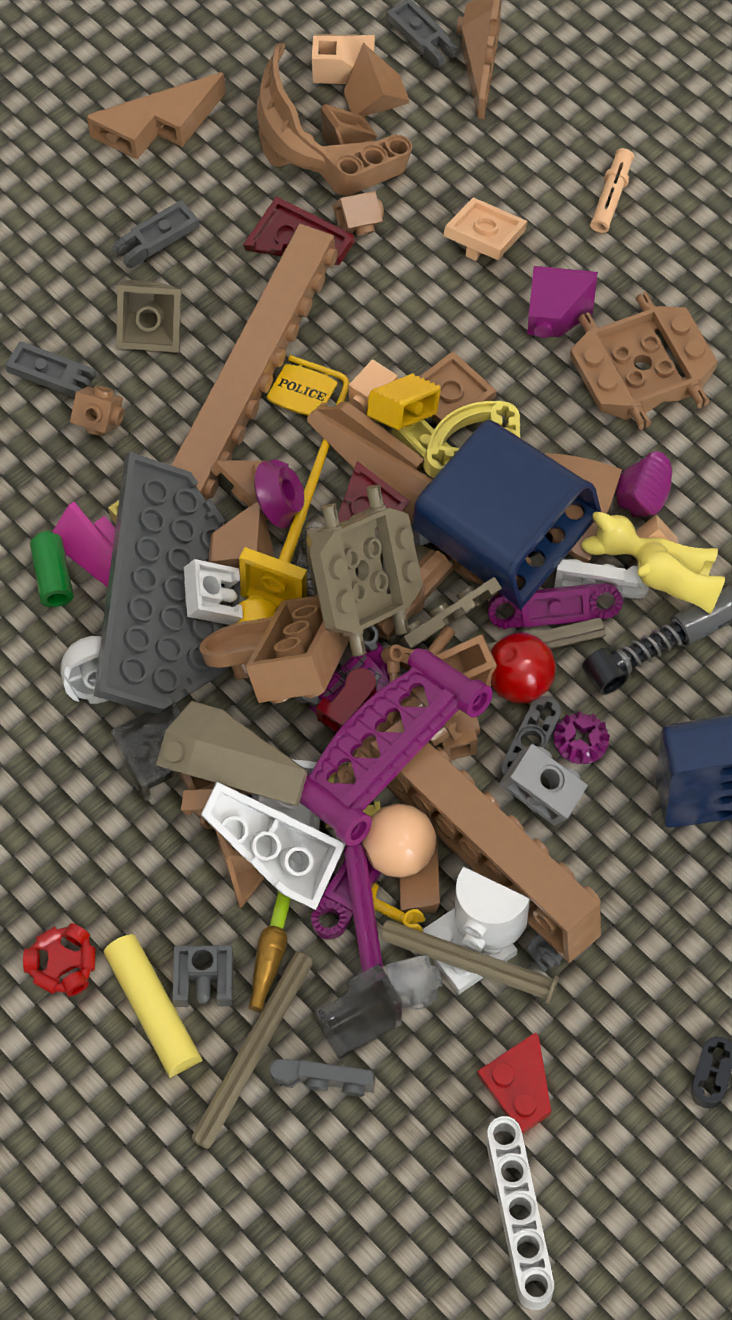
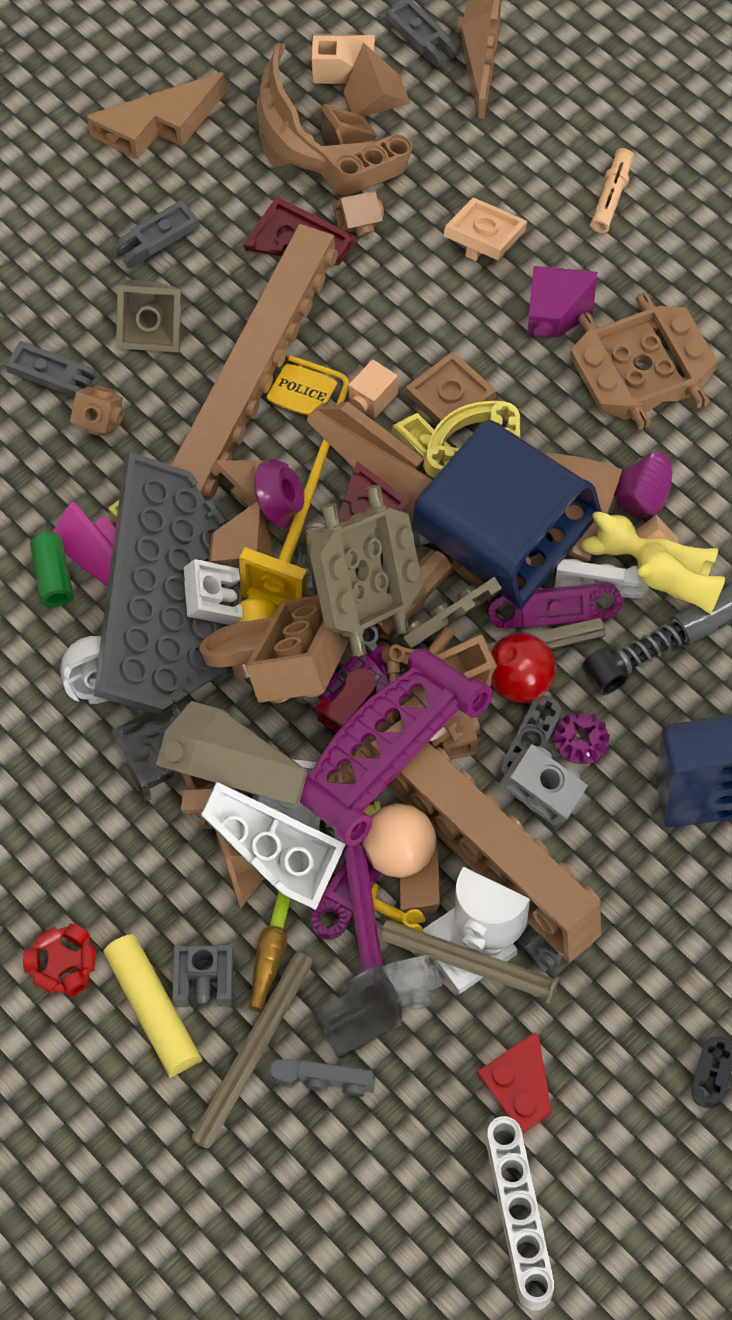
(403, 401): yellow brick -> none

